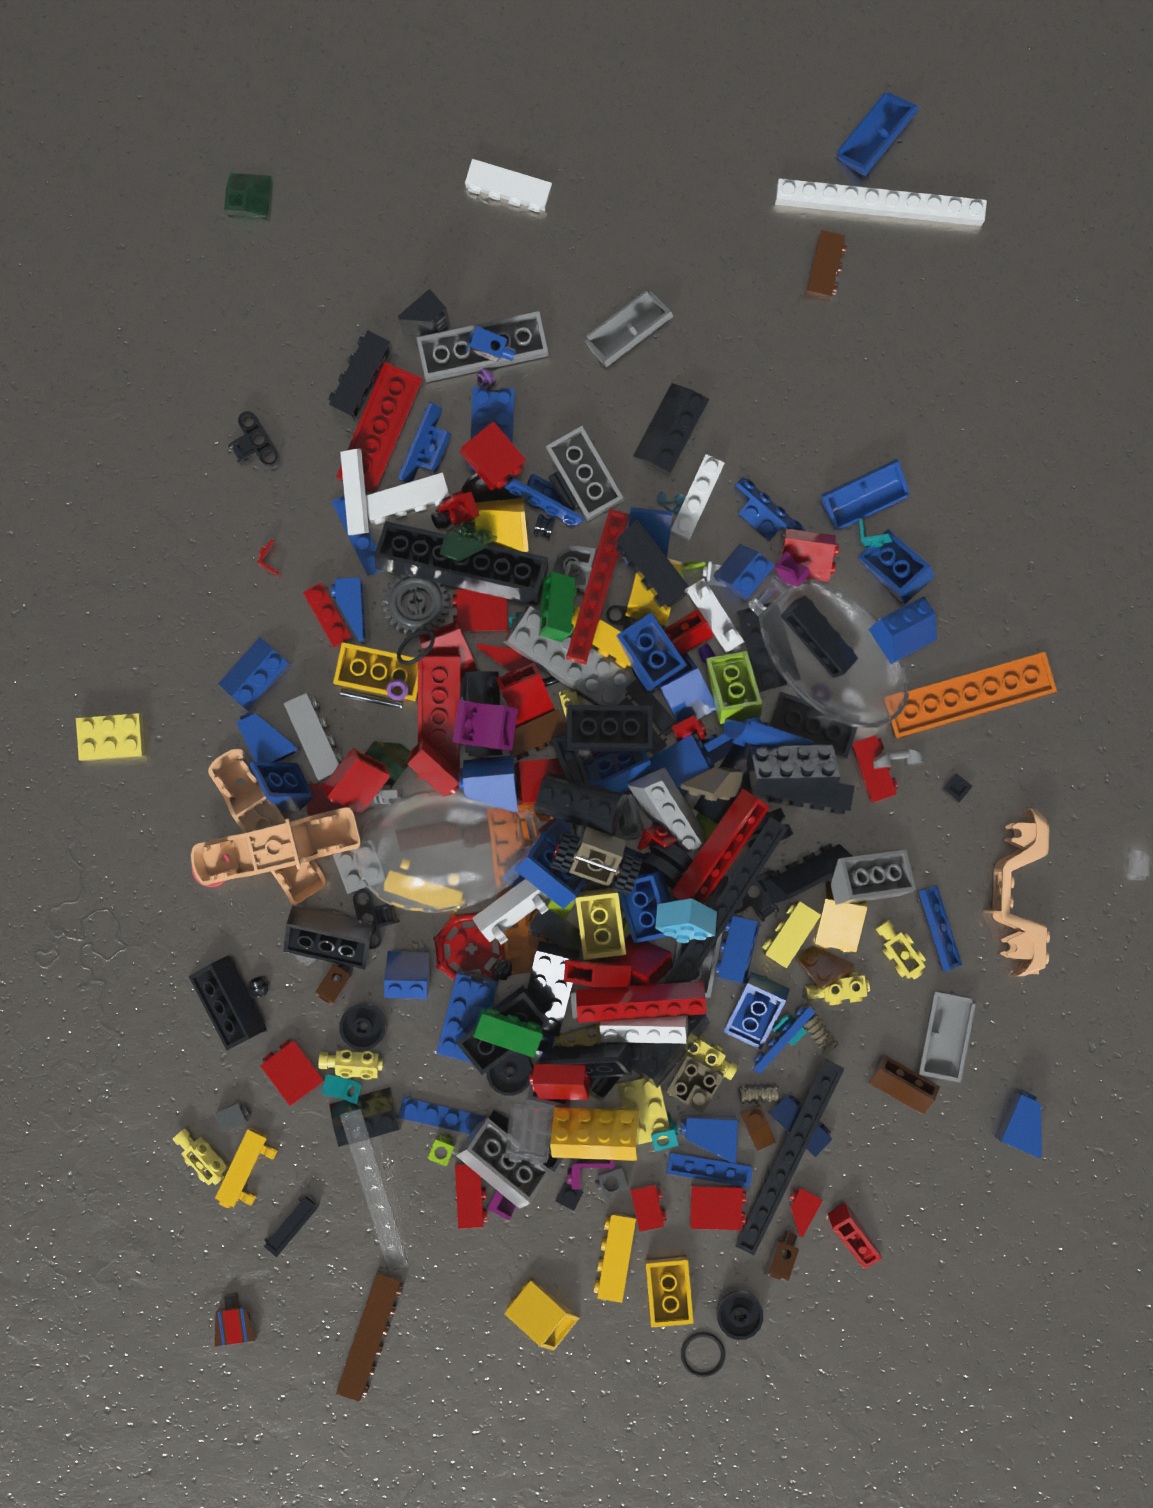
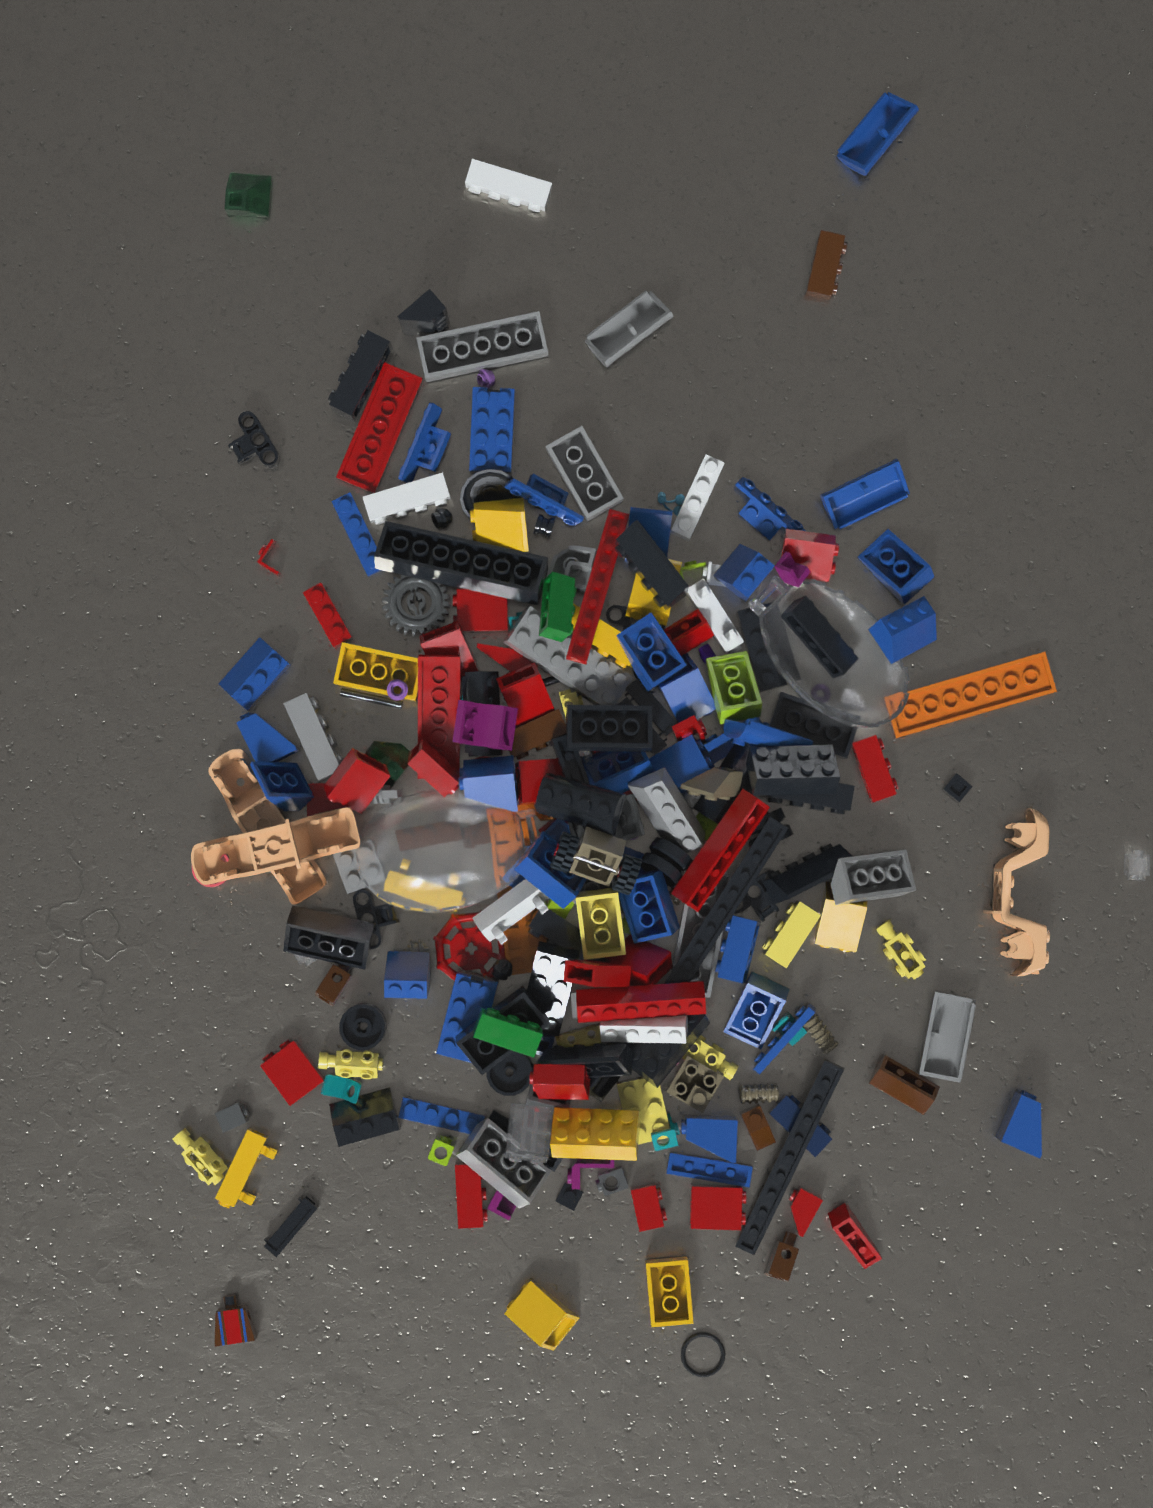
(110, 737): light yellow brick -> none
(227, 1002): black slope -> none
(258, 986): black plate -> none
(350, 598): blue slope -> none
(354, 492): white tile -> none
(369, 1335): reddish brown brick -> none
(374, 1190): clear tile -> none
(408, 639): black tyre -> none
(461, 507): red bracket -> none
(464, 541): clear green slope -> none
(480, 342): blue torso -> none
(493, 456): red brick -> none
(563, 490): black axle -> none
(616, 1257): yellow brick -> none
(658, 834): red bracket -> none
(671, 428): black slope -> none
(686, 920): medium azure brick -> none
(739, 1327): black wheel -> none
(823, 966): reddish brown wing -> none
(844, 990): light yellow brick -> none
(874, 541): teal bracket -> none
(880, 202): white brick -> none
(912, 757): light grey bar -> none
(940, 928): blue plate -> none

